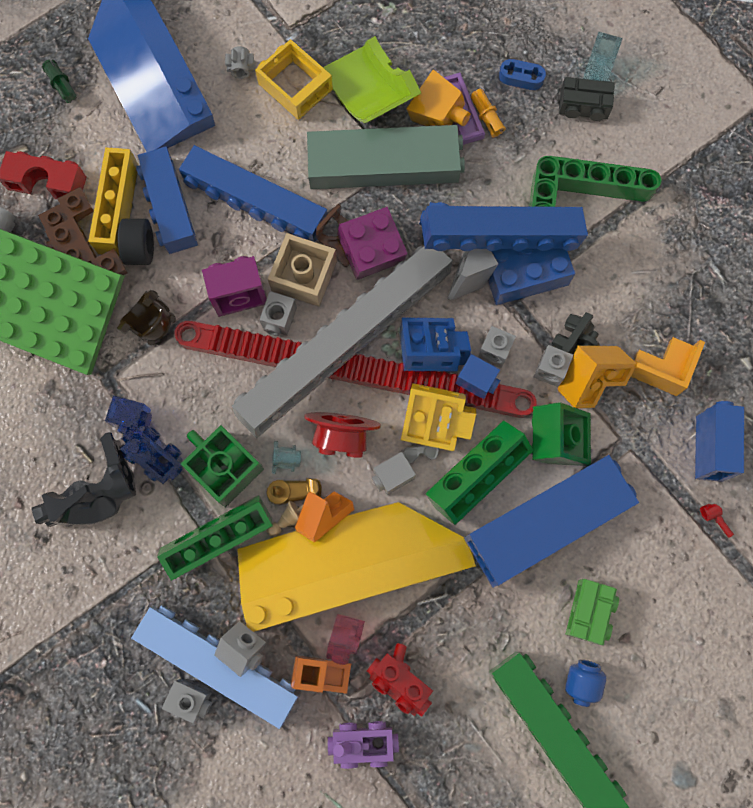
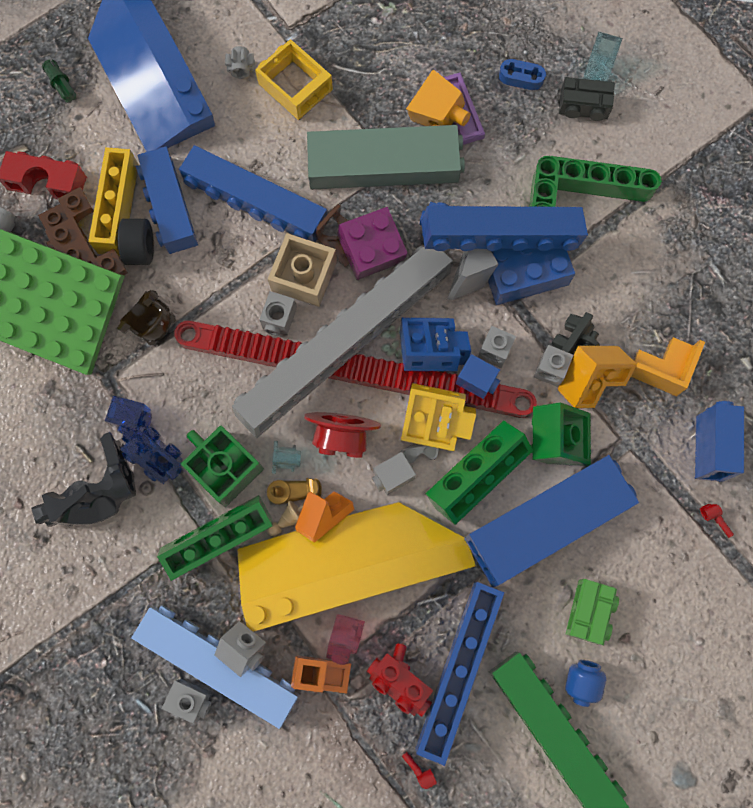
(234, 286): magenta brick -> none
(355, 746): medium lavender brick -> none
(369, 84): lime panel -> none
(426, 779): none -> red hand
(459, 673): none -> blue brick
(487, 113): light orange axle -> none

